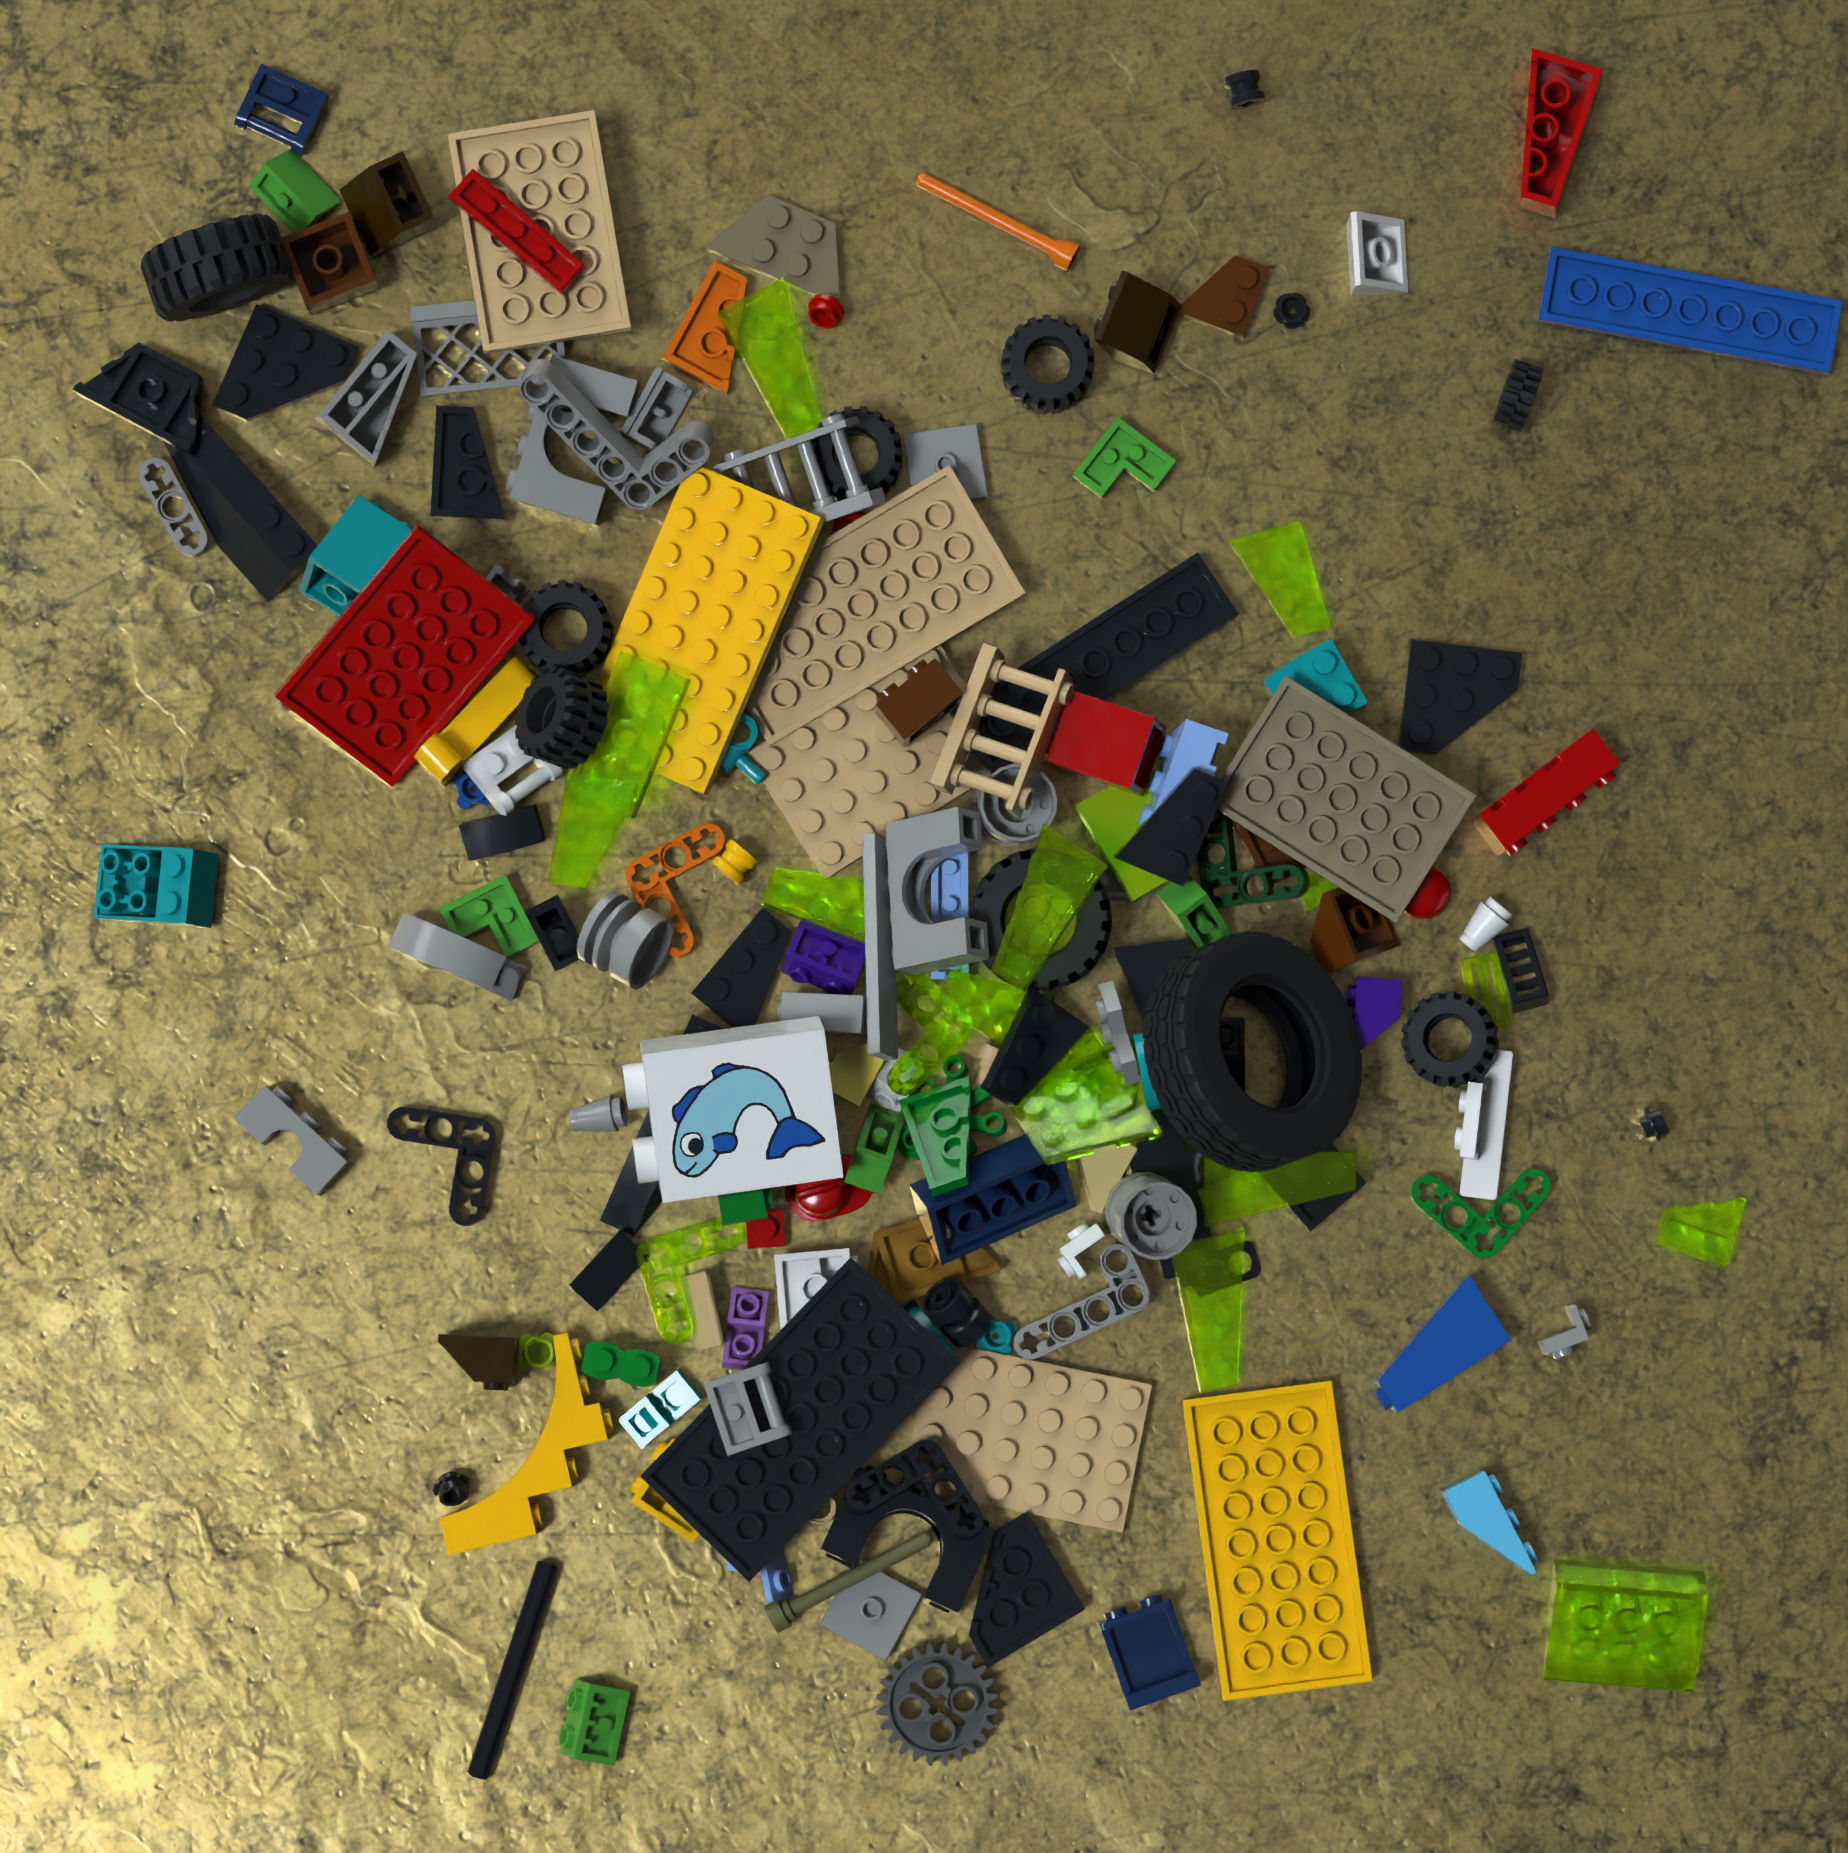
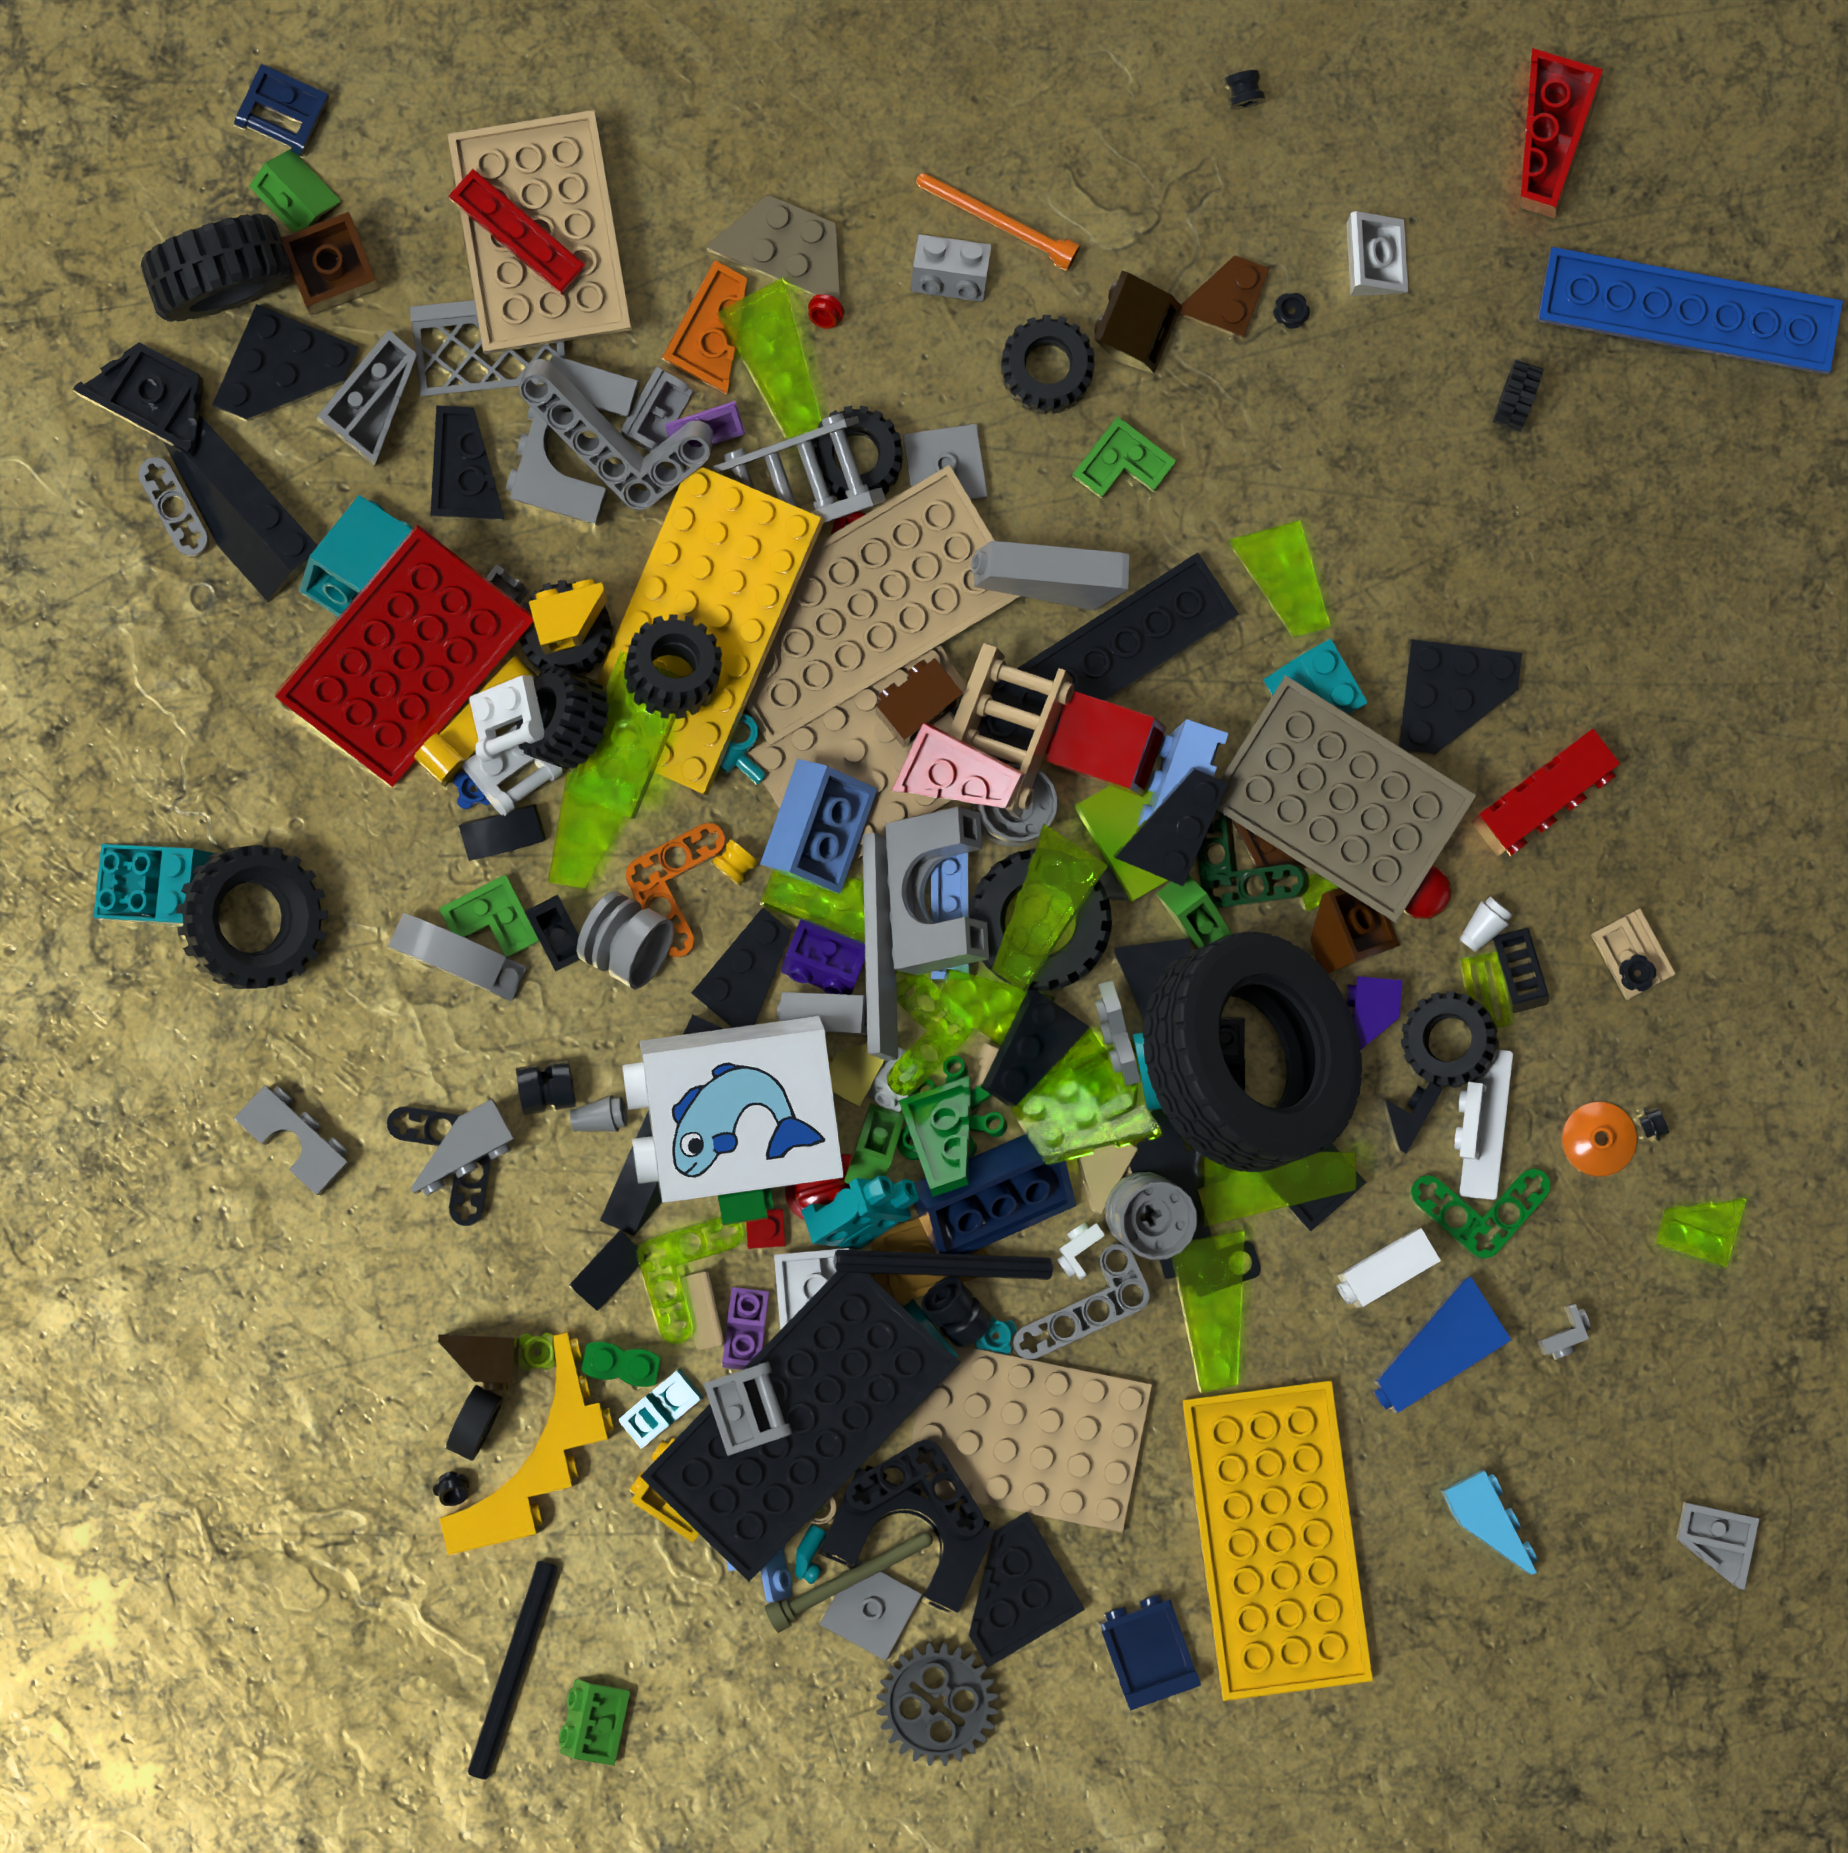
(298, 907): none -> black tyre
(387, 204): dark brown slope -> none
(469, 1140): none -> light grey slope
(474, 1423): none -> black tyre
(501, 707): none -> white plate
(546, 1087): none -> black wheel
(567, 617): none -> yellow slope
(680, 640): none -> black tyre
(723, 421): none -> medium lavender slope
(805, 1553): none -> teal arm
(818, 825): none -> medium blue slope
(860, 1212): none -> teal hips
(943, 1264): none -> black axle
(950, 268): none -> light grey bracket
(956, 771): none -> wing
(1052, 573): none -> light grey slope
(1387, 1269): none -> white window
(1406, 1125): none -> black slope
(1580, 1143): none -> orange dish
(1624, 1625): clear neon green slope -> none
(1628, 938): none -> tan plate
(1640, 963): none -> black plate
(1719, 1539): none -> light grey wing

